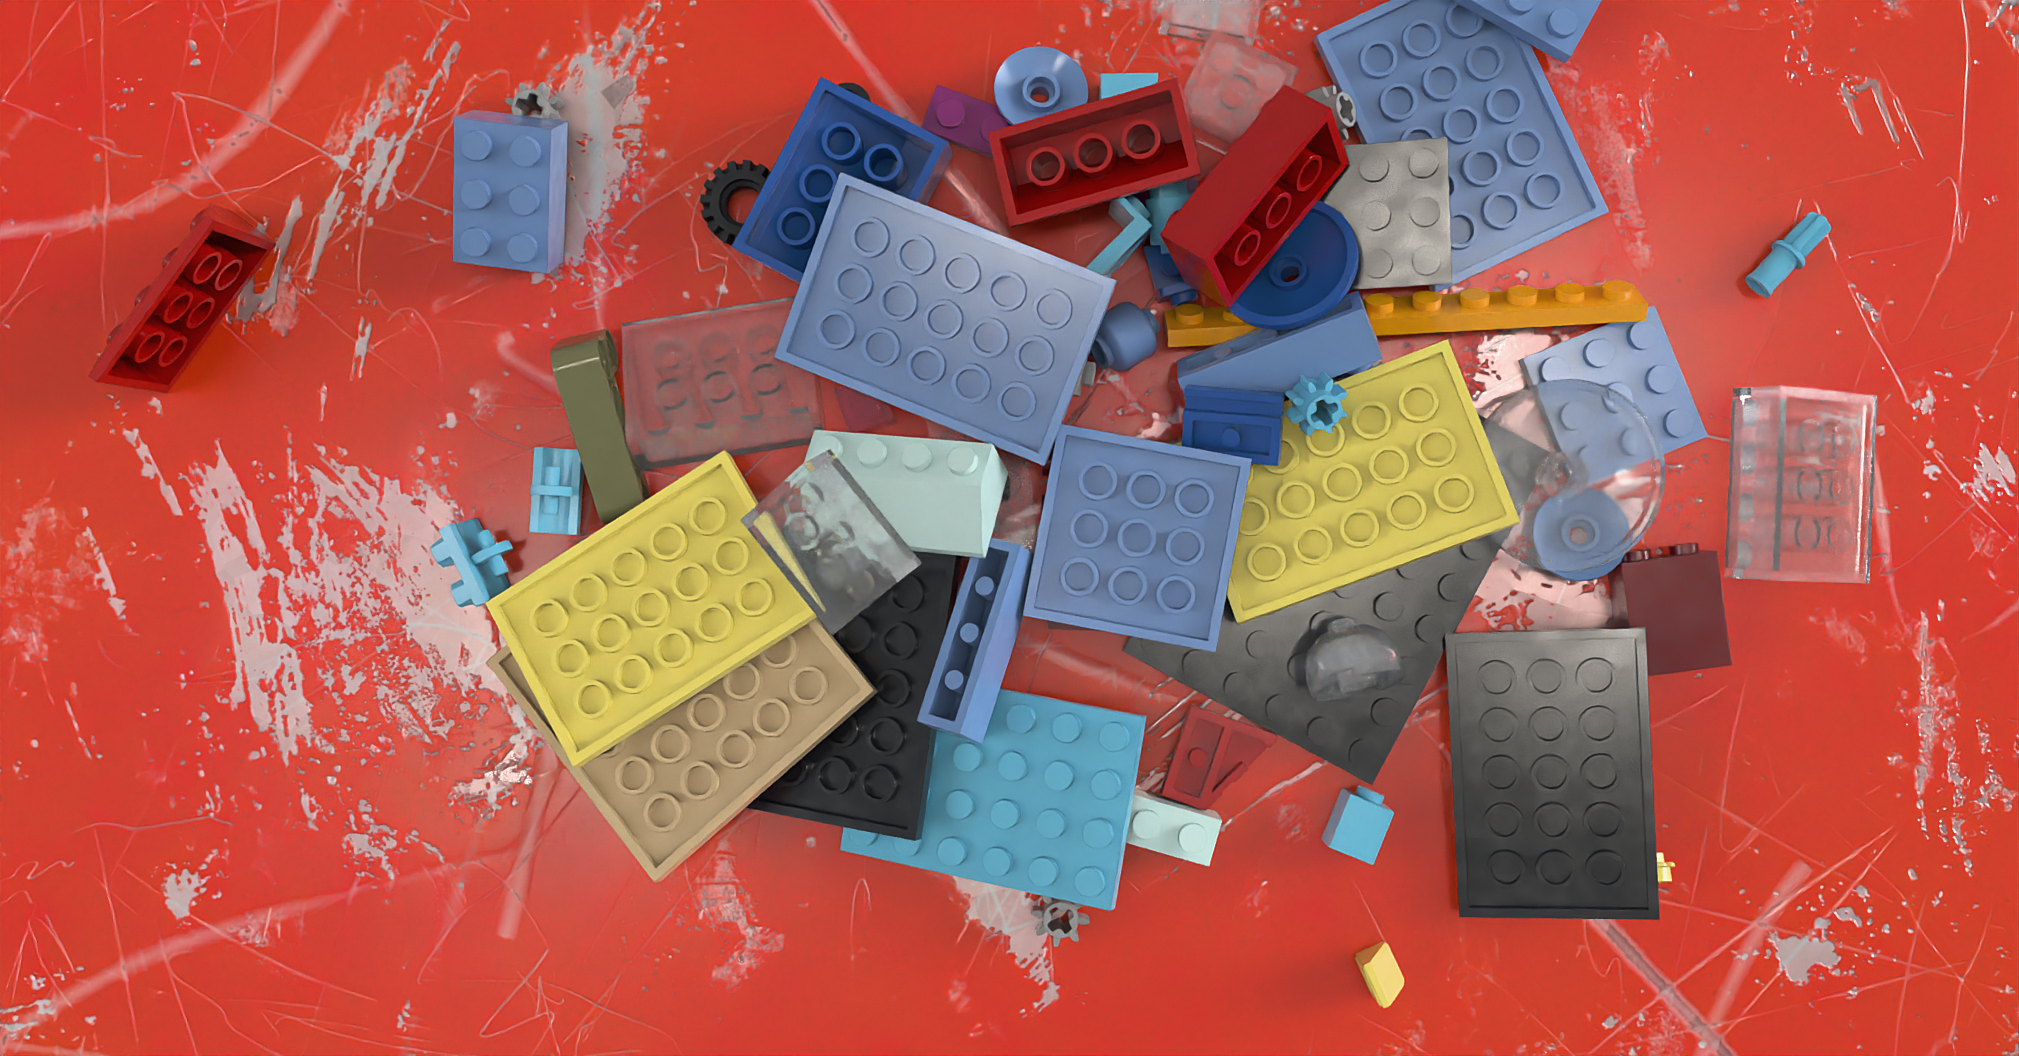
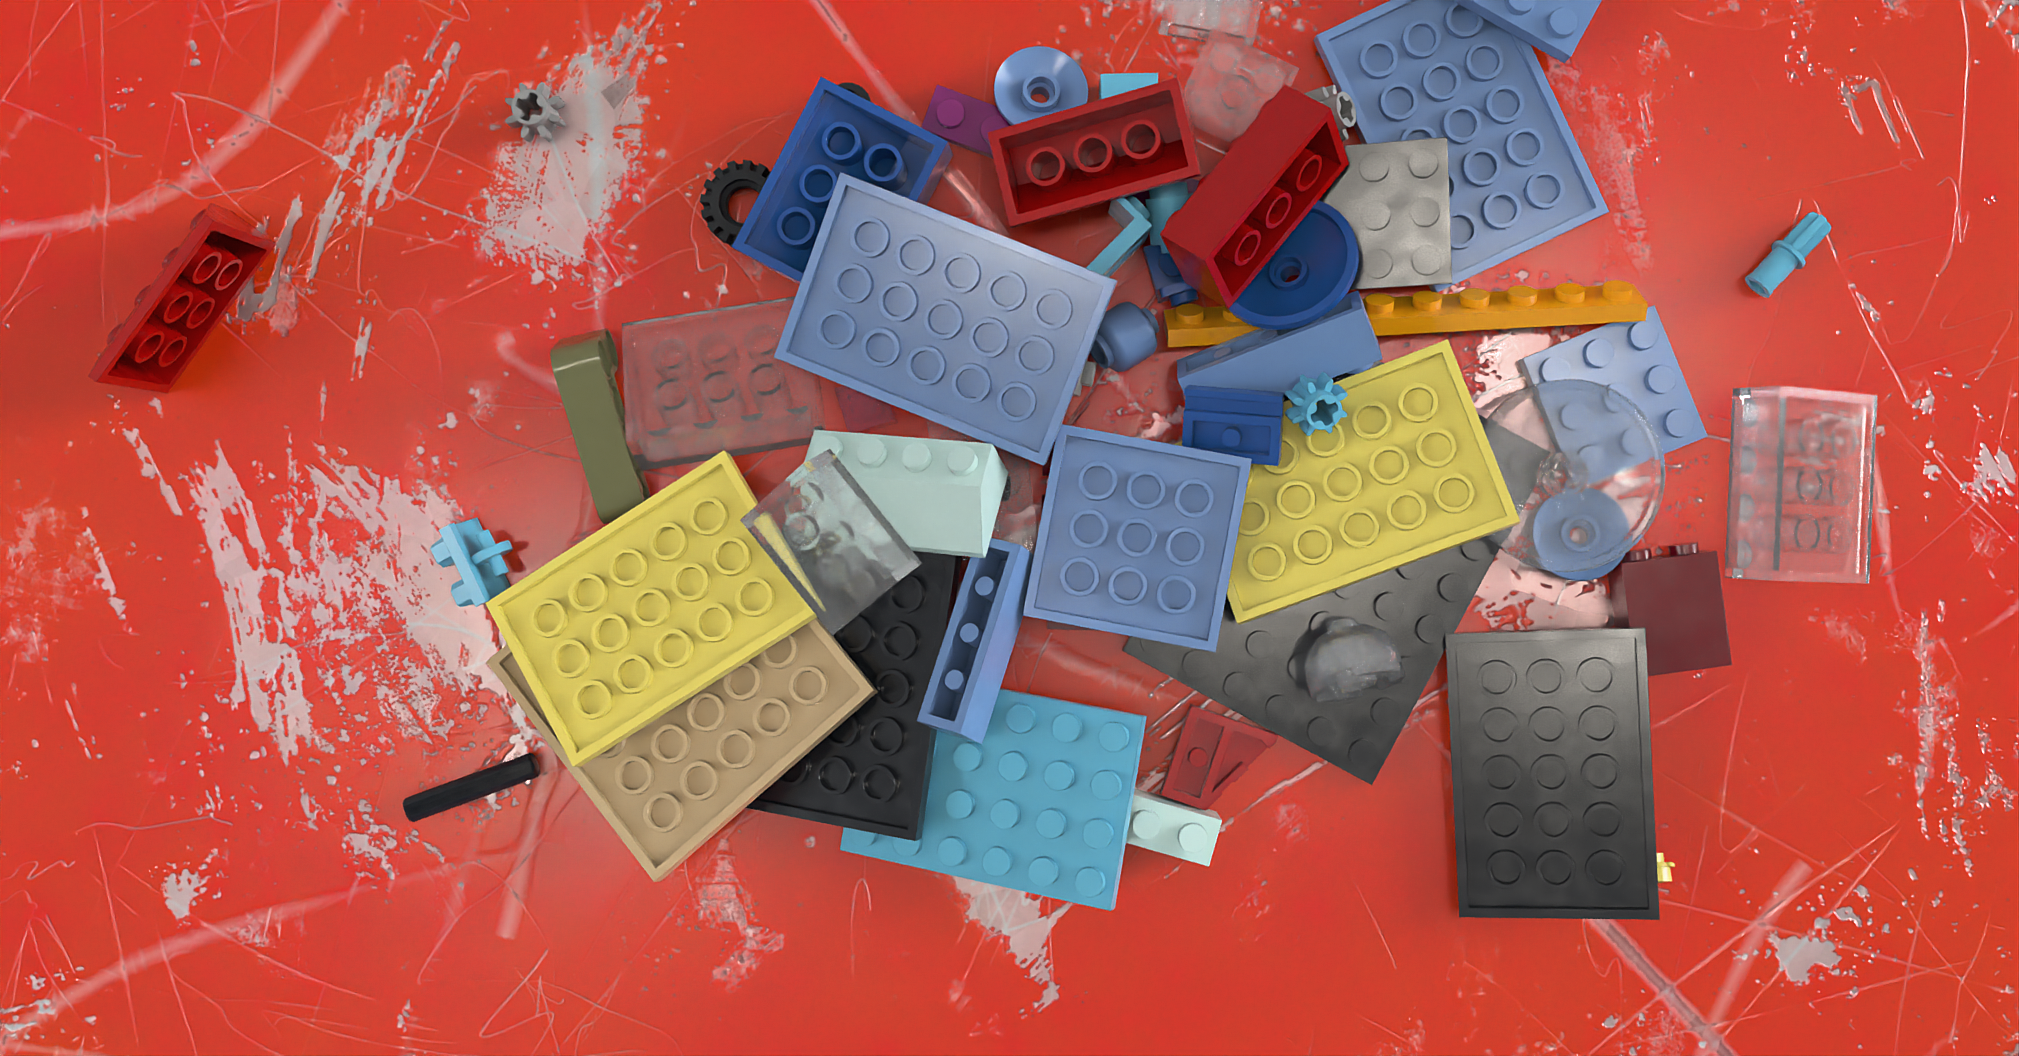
(471, 787): none -> black axle
(509, 190): medium blue brick -> none
(556, 491): medium azure hips -> none
(1057, 927): light grey gear -> none
(1358, 824): medium azure brick -> none
(1380, 973): light yellow slope -> none

